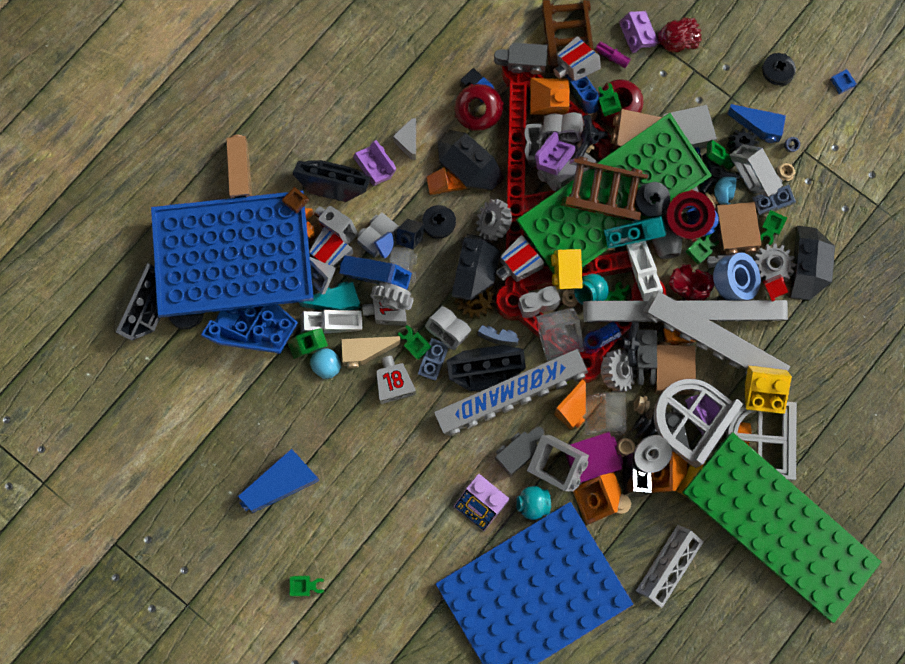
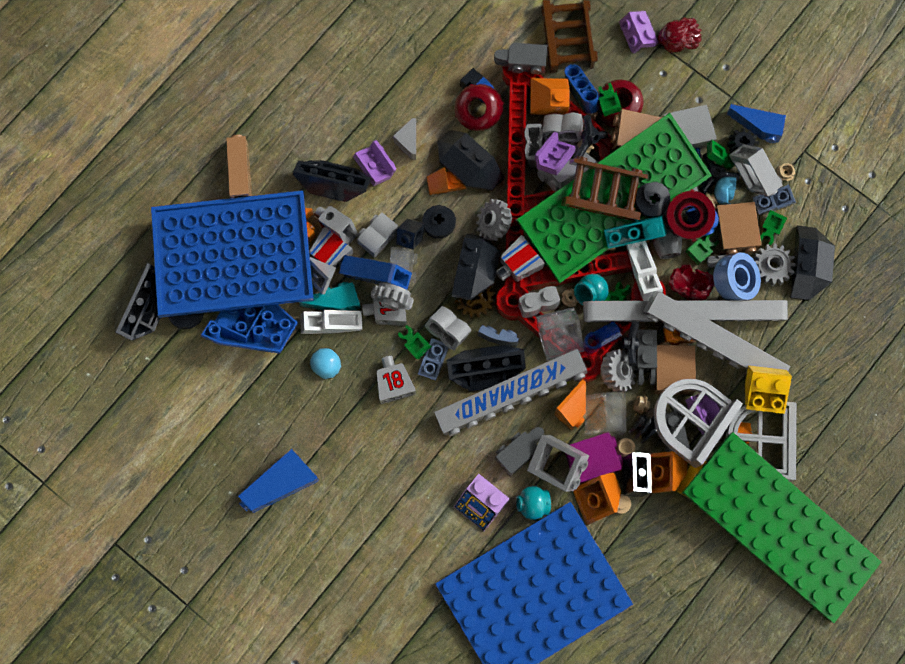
(295, 200): reddish brown tile -> none
(301, 586): green plate -> none
(307, 343): green slope -> none
(362, 350): tan slope -> none
(384, 244): tile -> none
(567, 269): yellow brick -> none
(577, 60): light grey torso -> none
(612, 55): magenta axle -> none
(657, 458): light grey dish -> none
(667, 563): light grey fence -> none
(775, 287): red panel -> none
(782, 62): black piece -> none
(793, 148): dark blue hinge -> none
(843, 81): blue tile -> none

